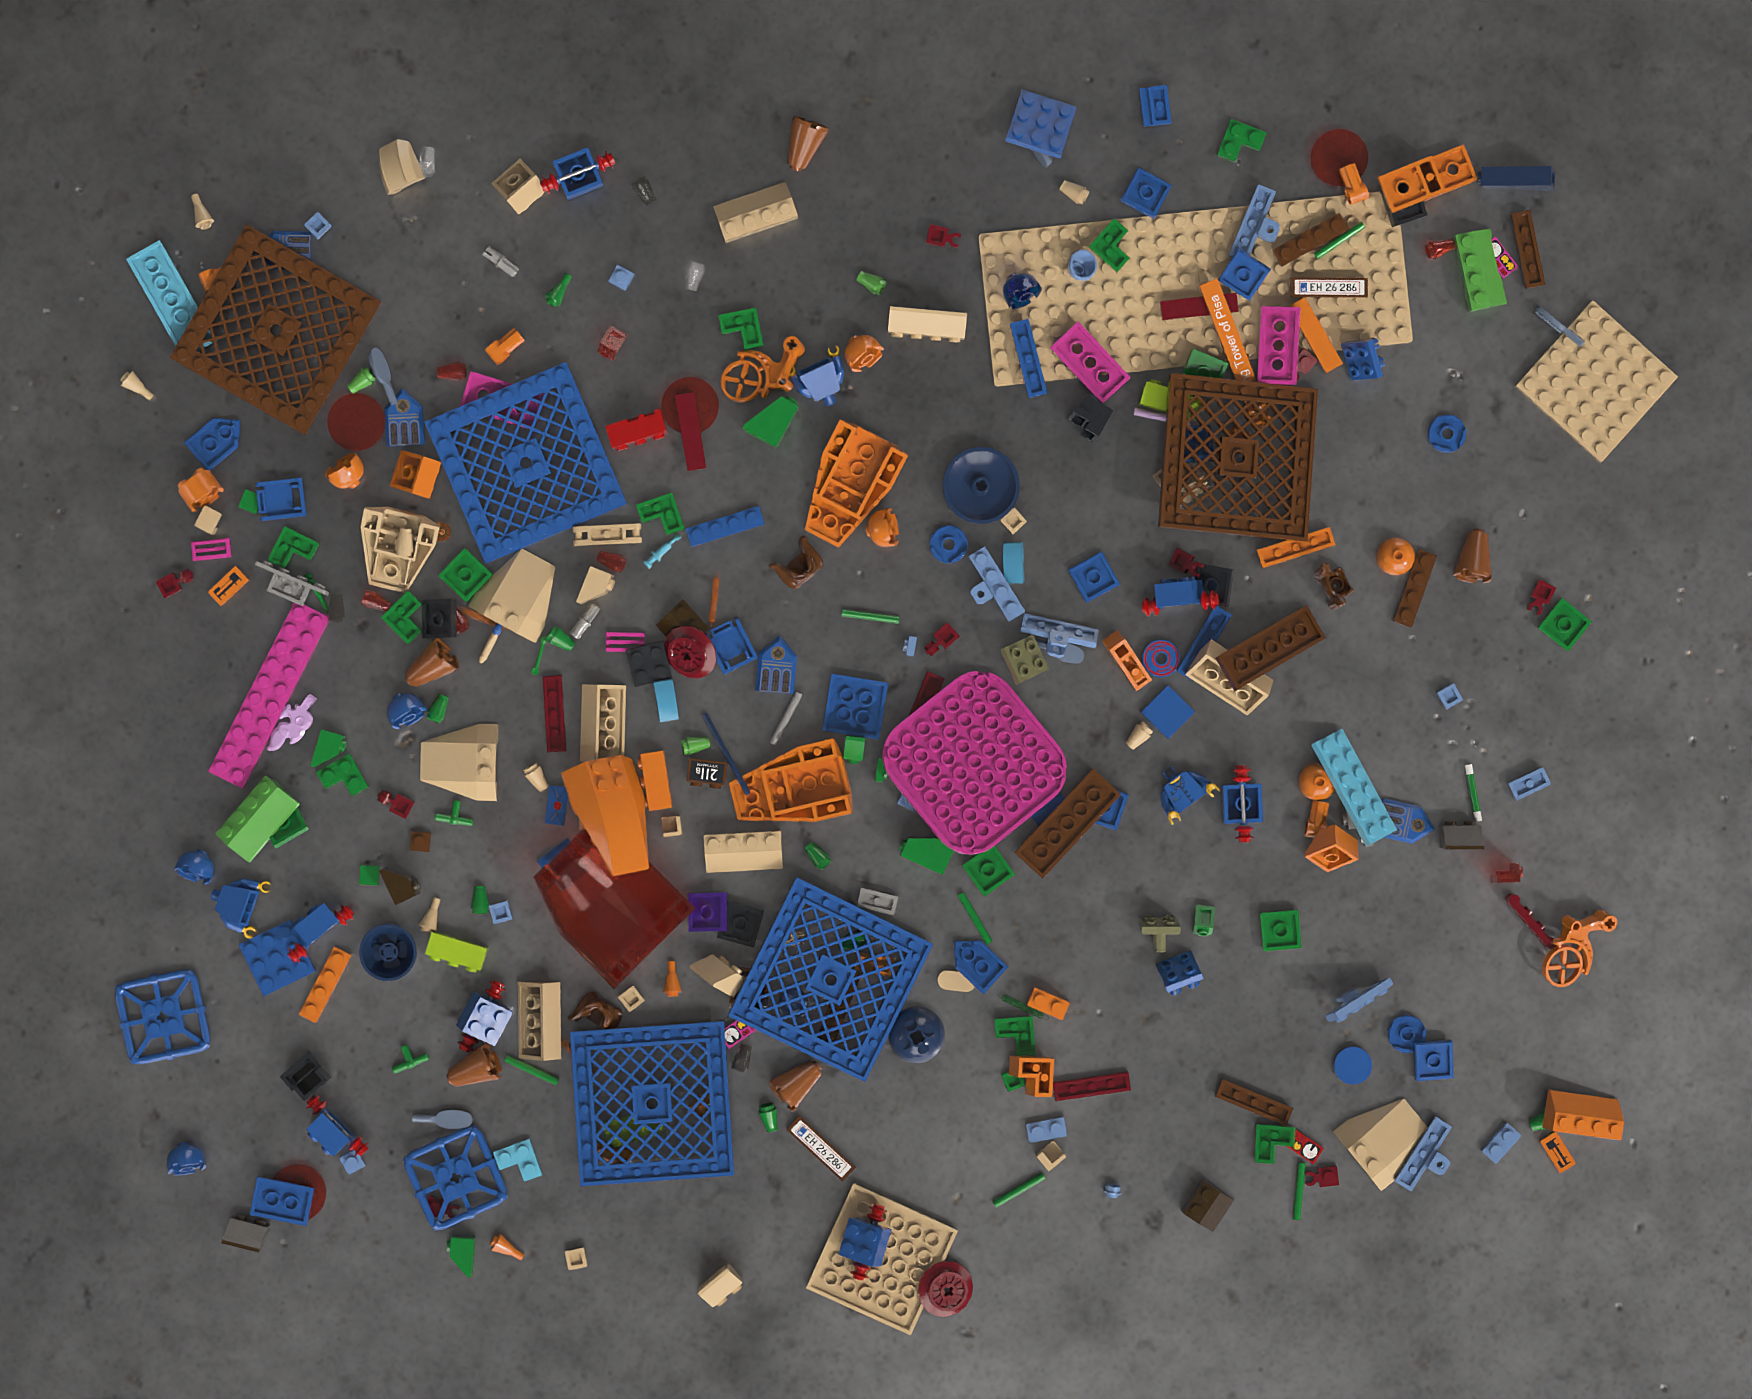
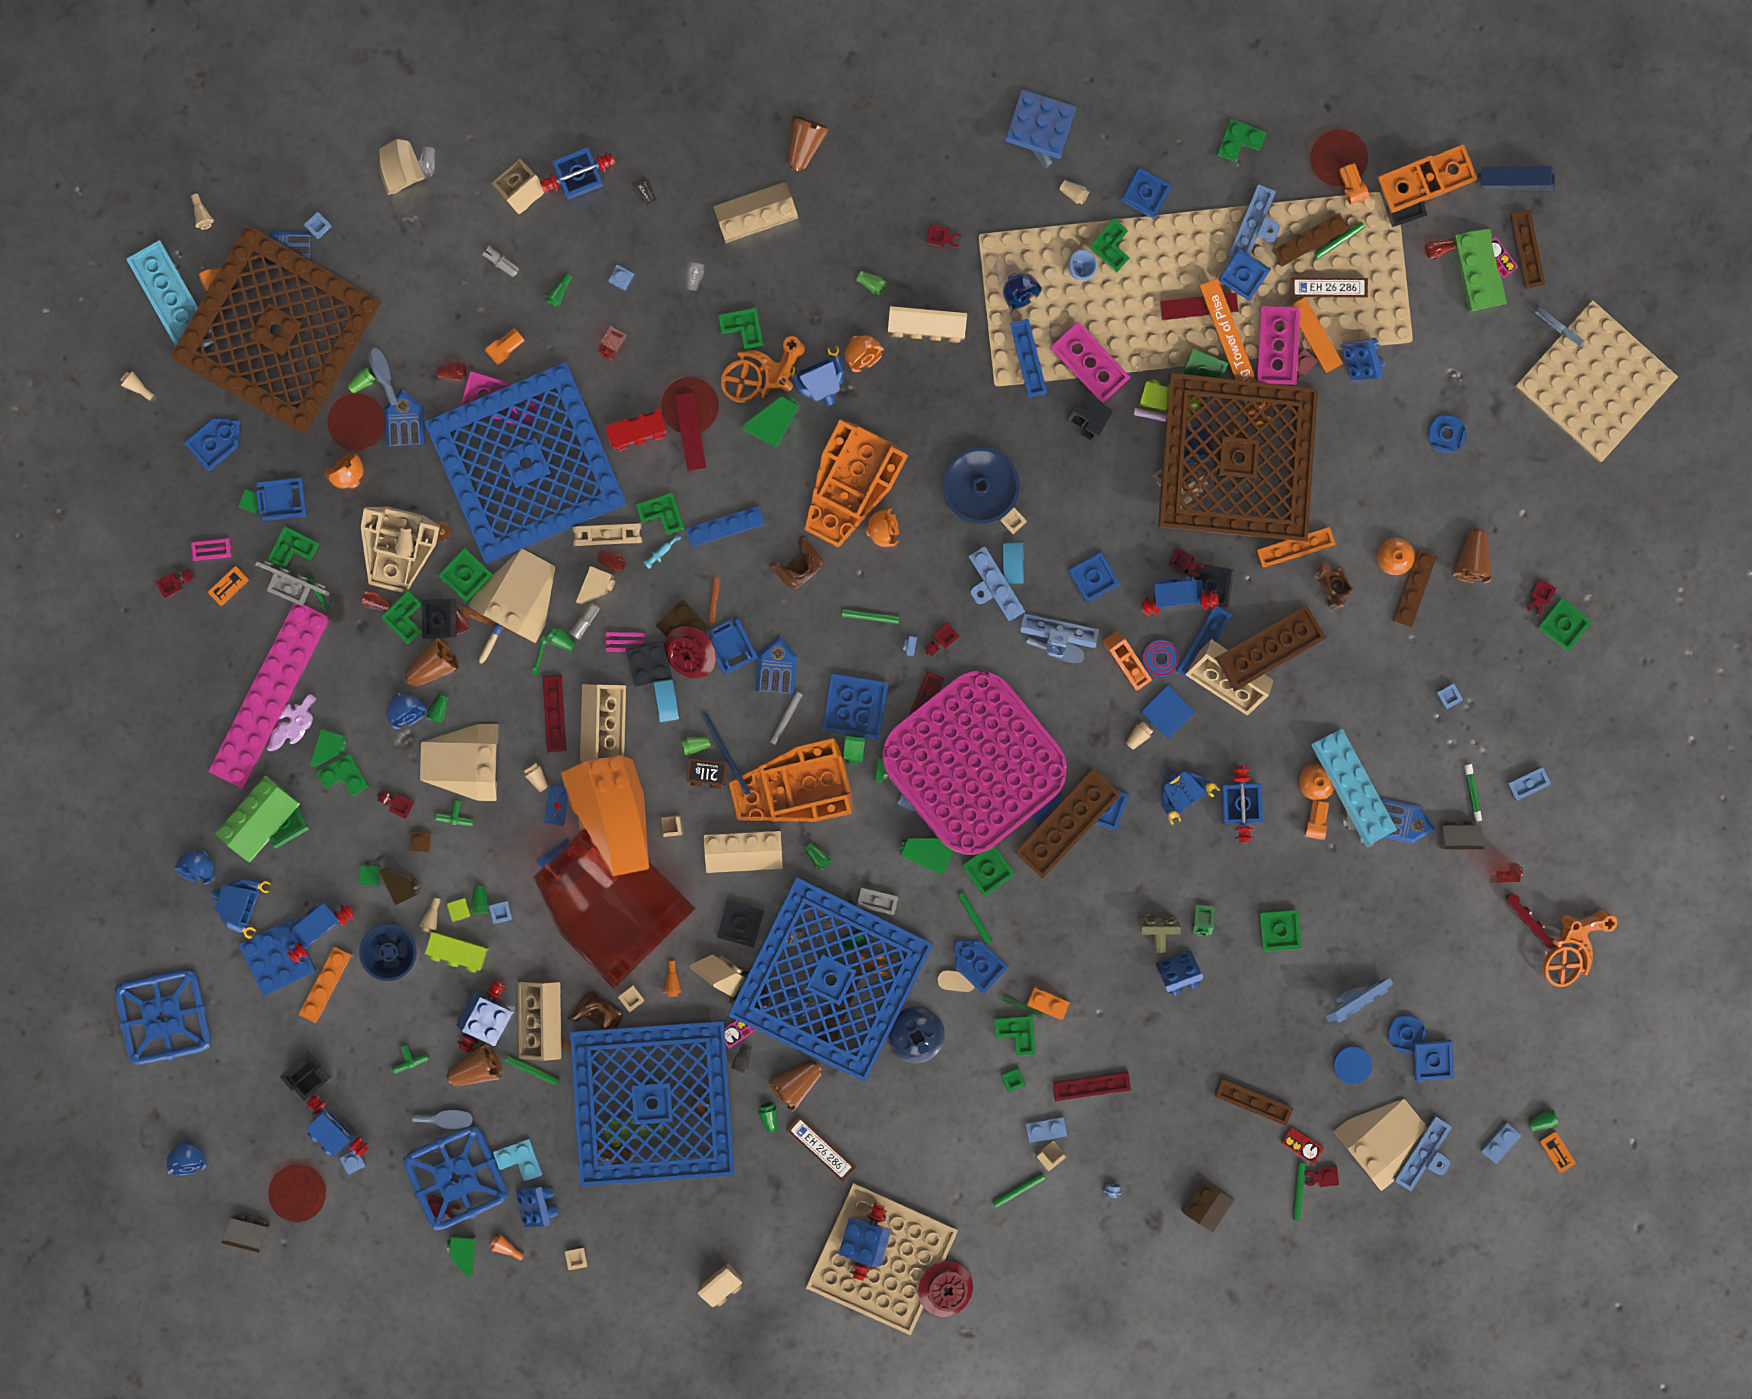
(199, 489): orange brick -> none
(208, 520): tan panel -> none
(282, 1201): blue plate -> none
(415, 474): orange slope -> none
(458, 909): none -> lime tile
(534, 1207): none -> blue plate
(655, 780): orange brick -> none
(709, 912): dark purple plate -> none
(960, 544): blue tile -> none
(1024, 659): olive plate -> none
(1038, 1073): orange brick -> none
(1155, 106): blue plate -> none
(1268, 1137): green plate -> none
(1332, 848): orange slope -> none
(1583, 1115): orange slope -> none

